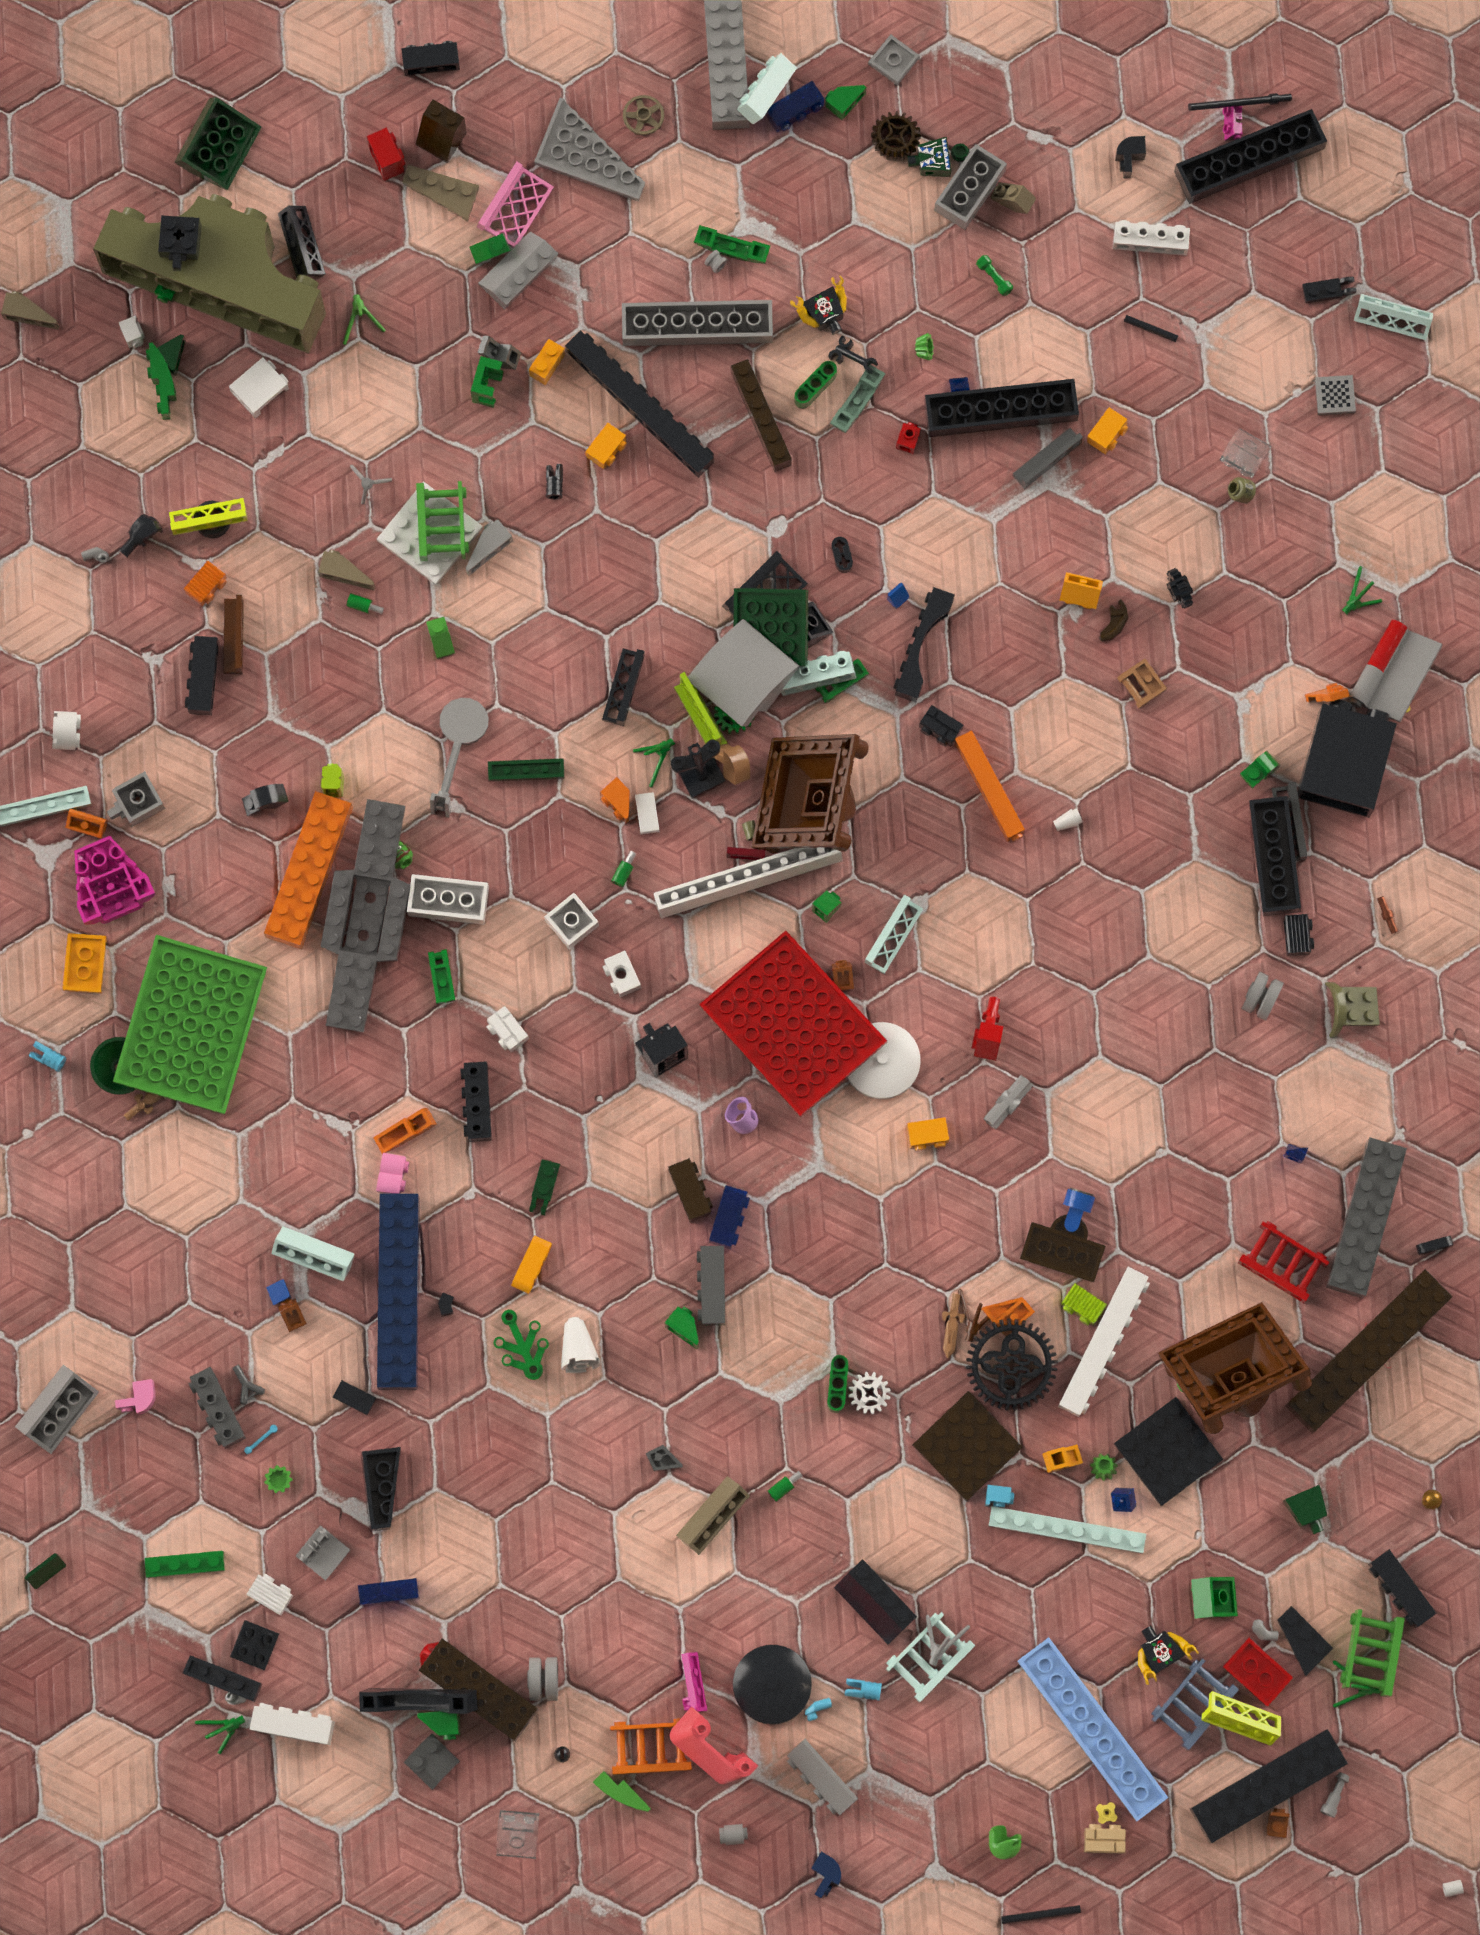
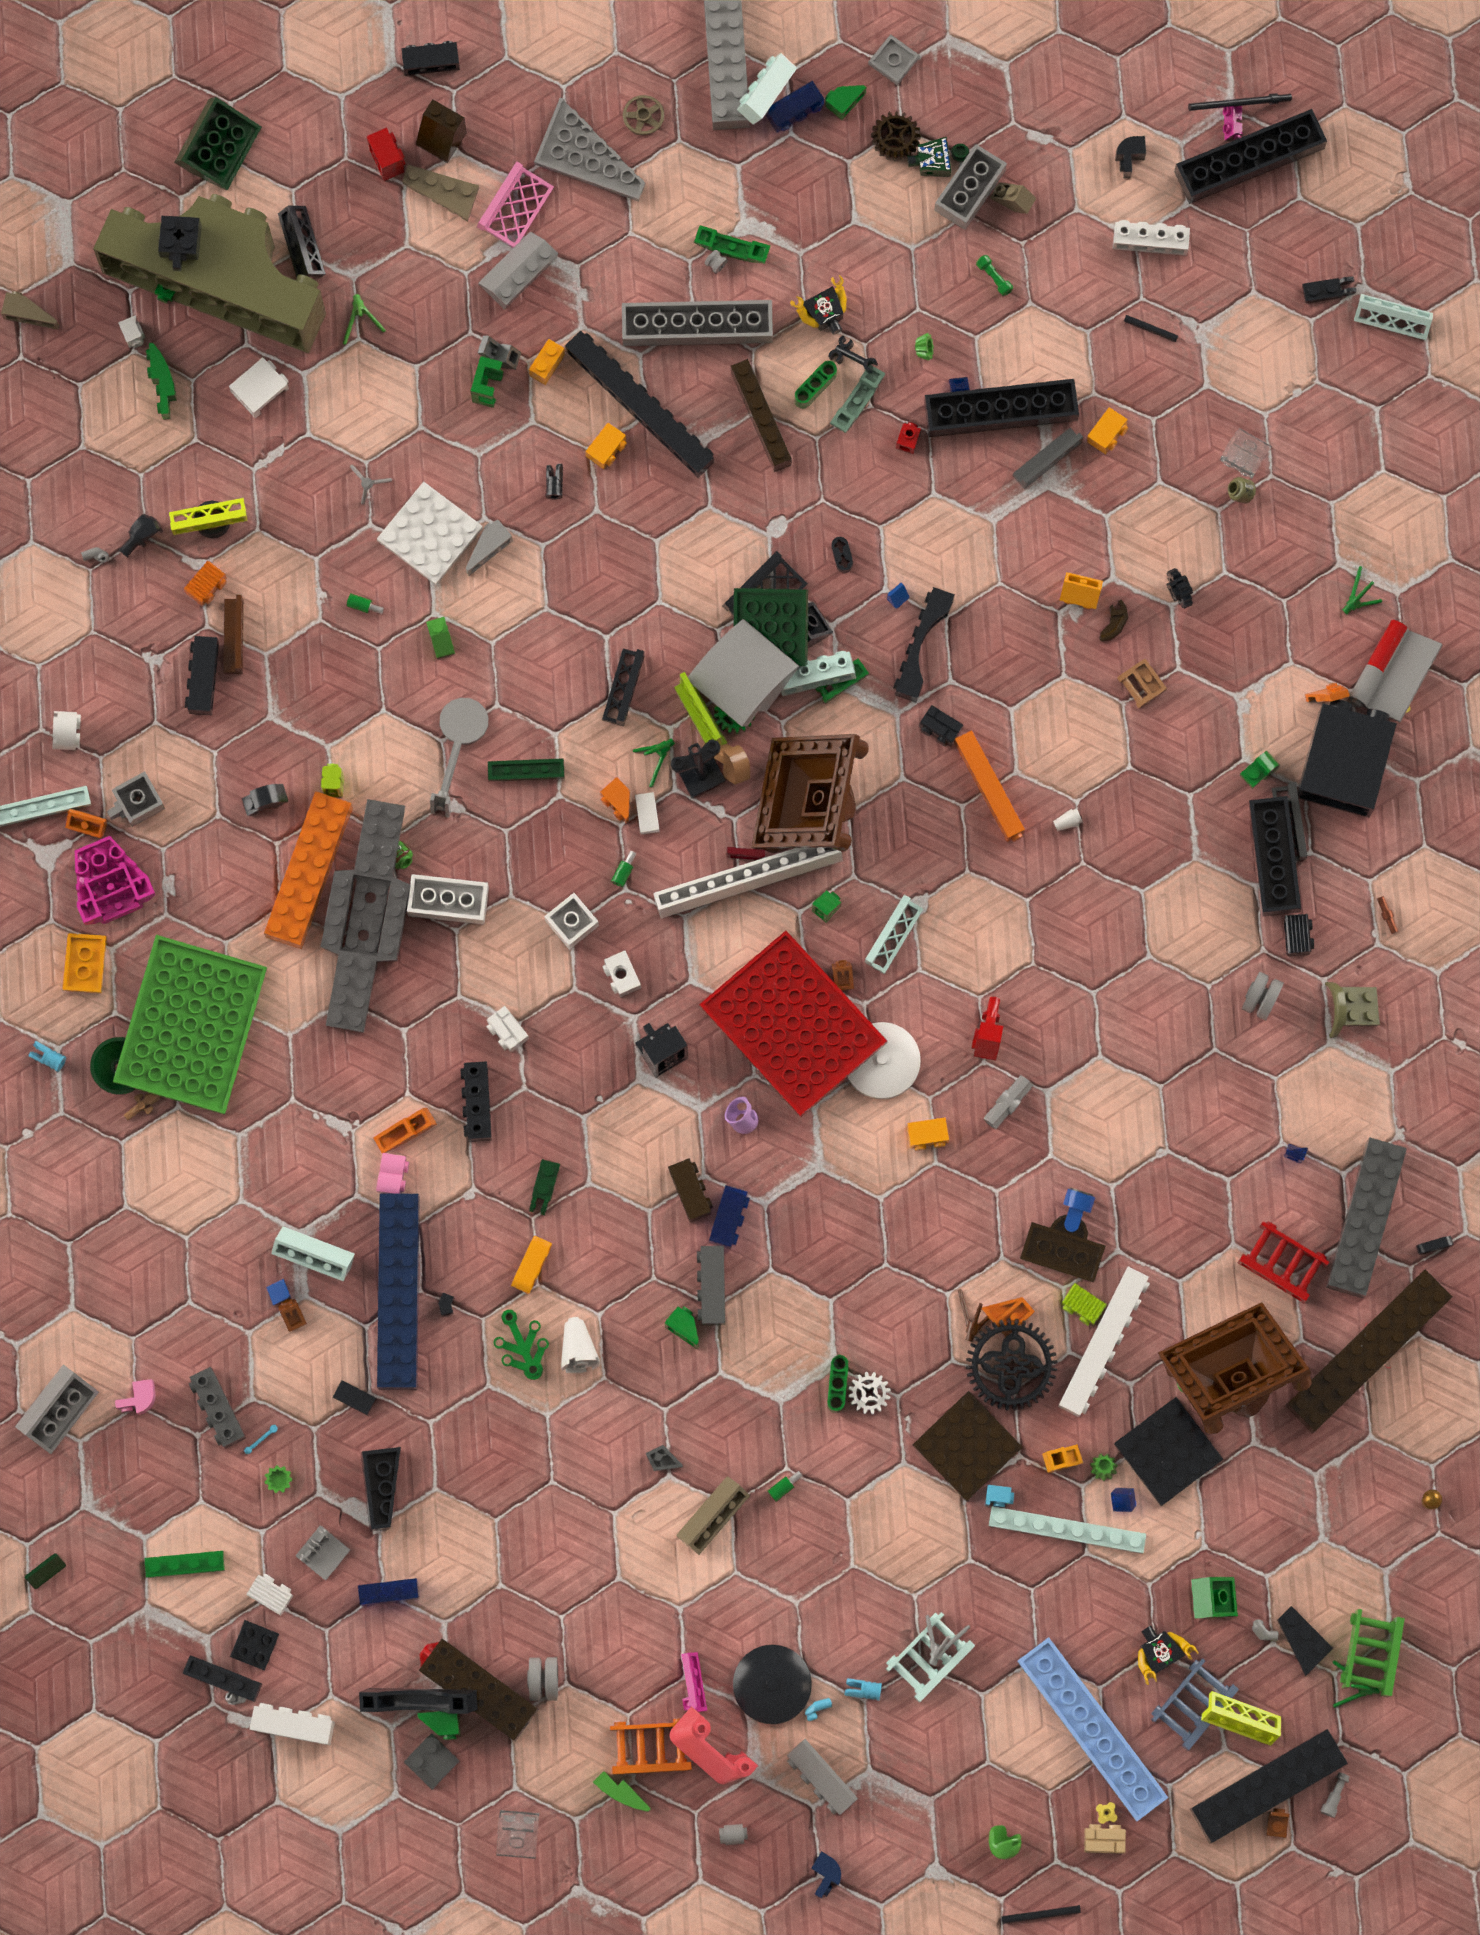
(172, 352): dark green slope -> none
(229, 1725): green plant -> none
(246, 1386): dark grey piece -> none
(338, 568): dark tan slope -> none
(426, 531): bright green fence -> none
(441, 977): green plate -> none
(489, 248): green slope -> none
(566, 1754): black hinge -> none
(748, 828): olive hinge -> none
(875, 1602): black slope -> none
(952, 1326): medium nougat sword -> none
(1257, 1672): red plate -> none
(1308, 1508): dark green torso -> none
(1335, 395): light grey tile -> none
(1402, 1589): black brick -> none
(1453, 1888): white hinge -> none

